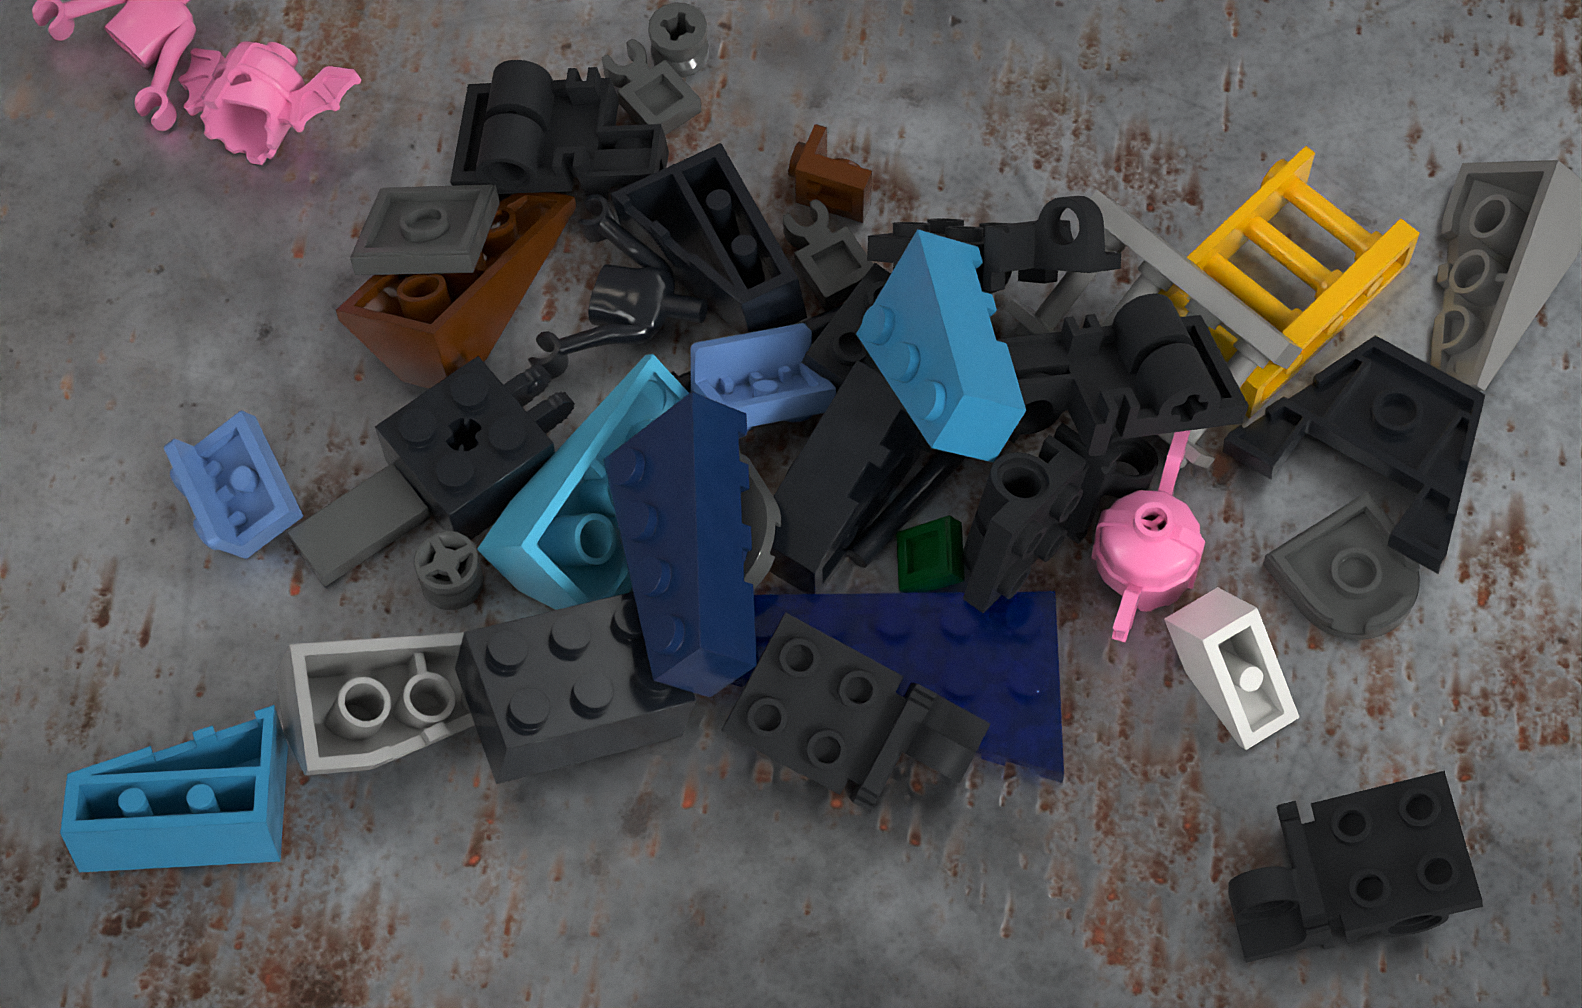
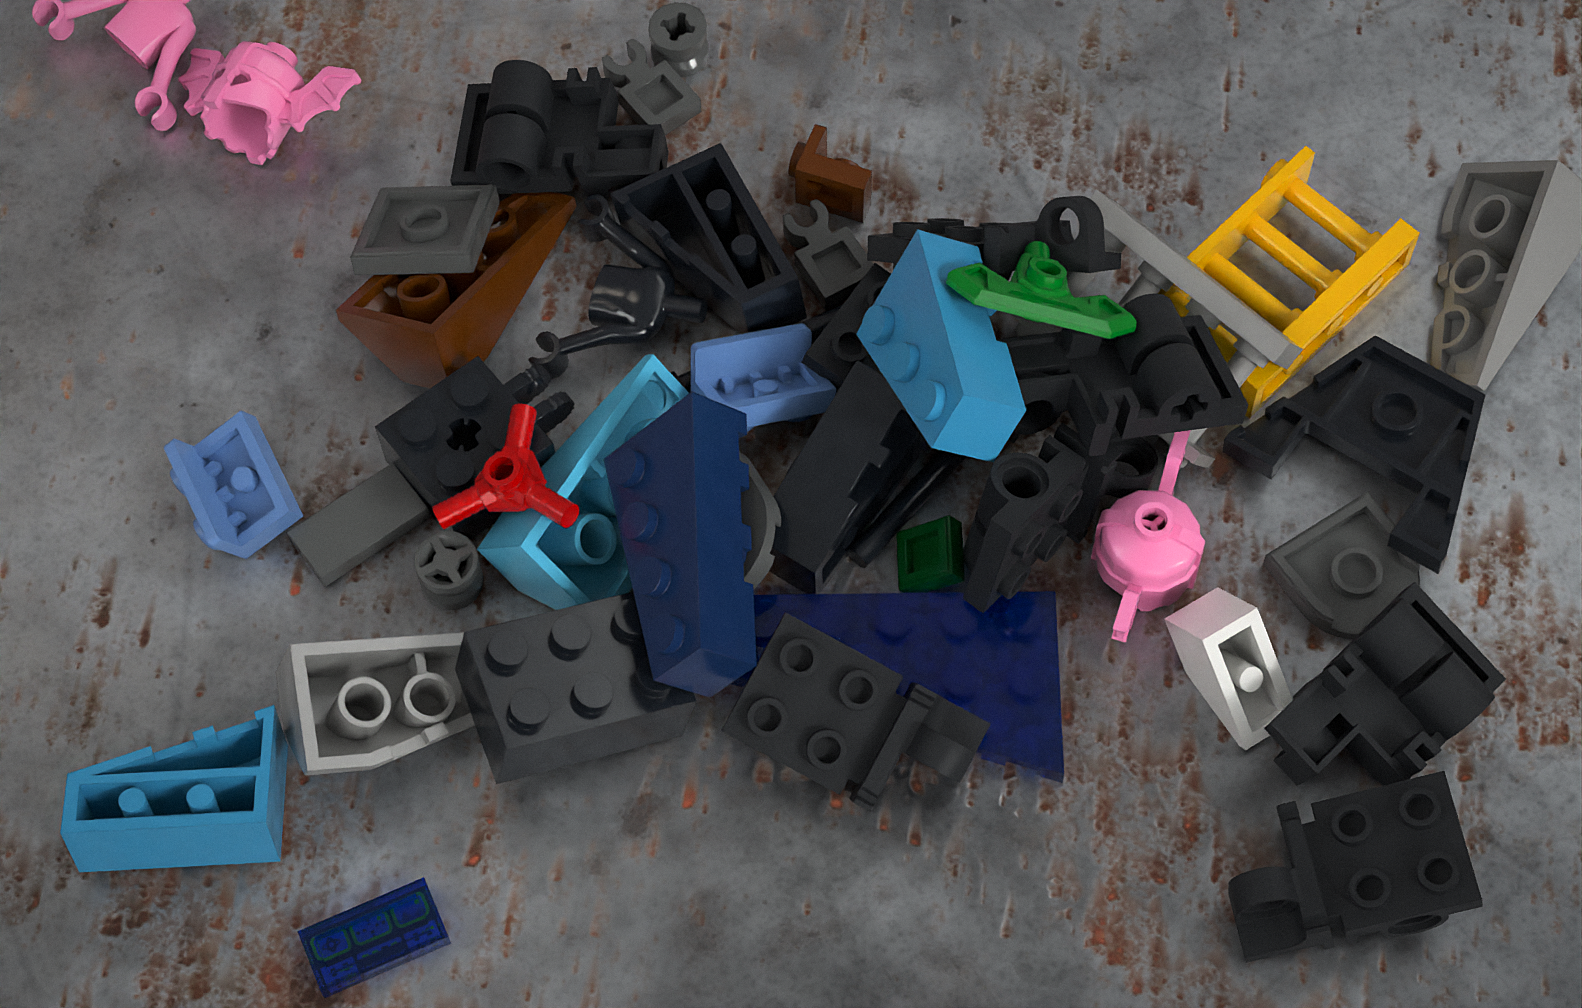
(374, 937): none -> clear blue tile
(510, 481): none -> red piece
(1041, 295): none -> green piece
(1388, 695): none -> black plate

